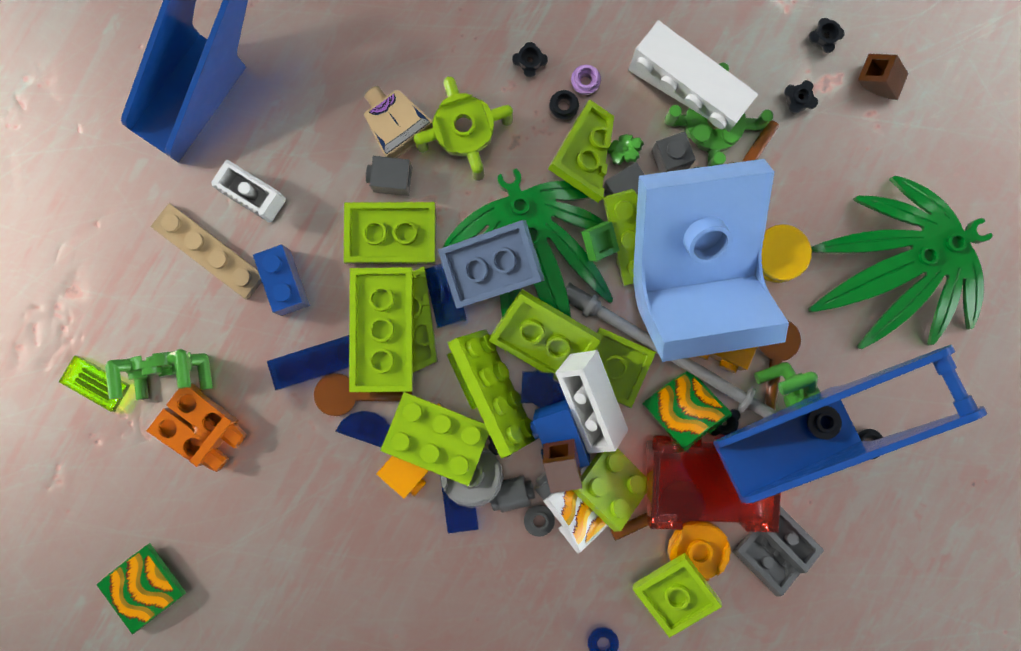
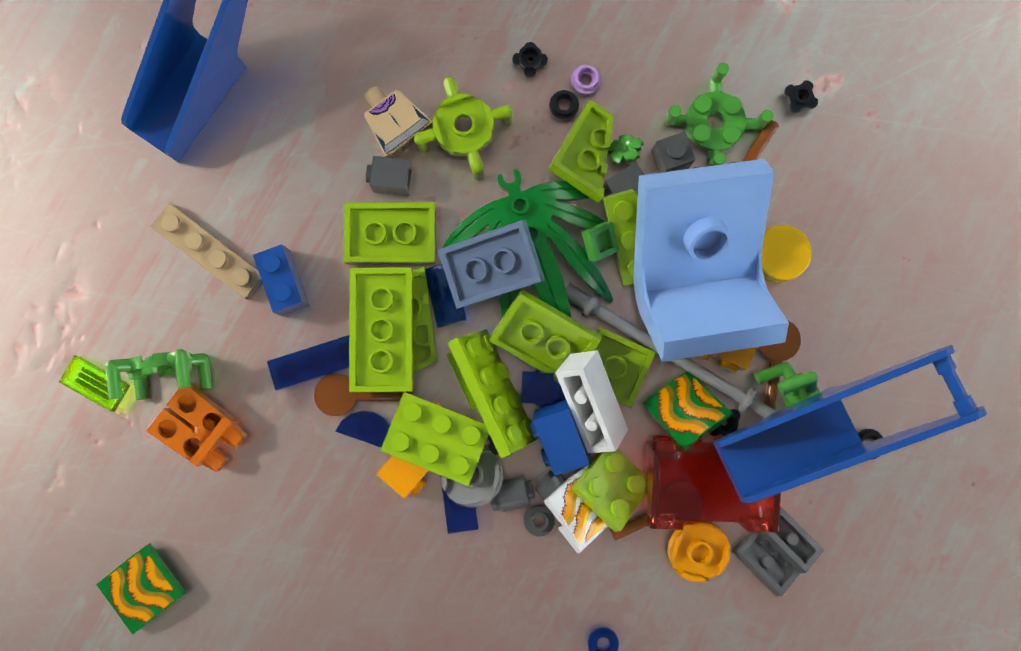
(248, 191): white brick -> none
(562, 466): reddish brown brick -> none
(677, 595): lime plate -> none
(691, 77): white wedge -> none
(814, 425): black plate -> none
(830, 27): black plate -> none
(883, 75): reddish brown brick -> none
(936, 251): green plant -> none

